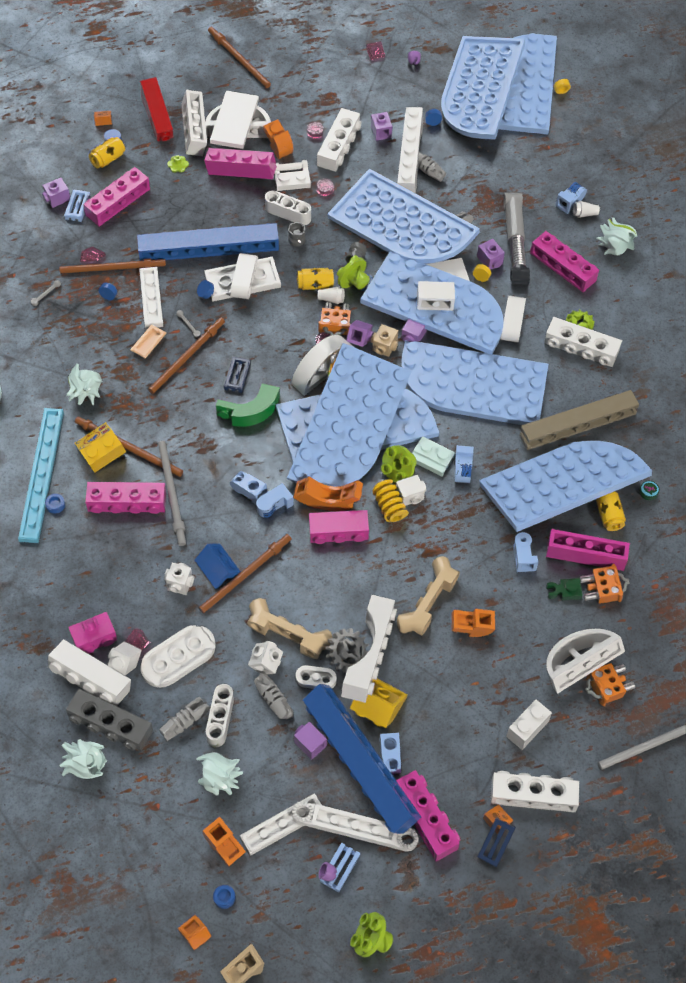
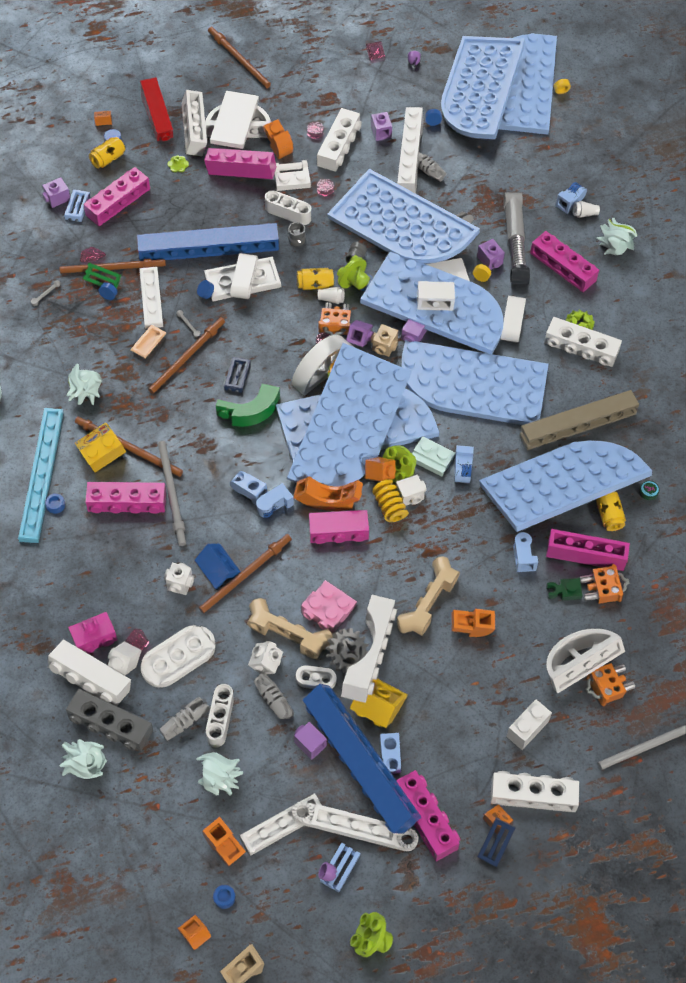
(89, 272): none -> green tile
(328, 607): none -> bright pink plate
(380, 469): none -> orange brick

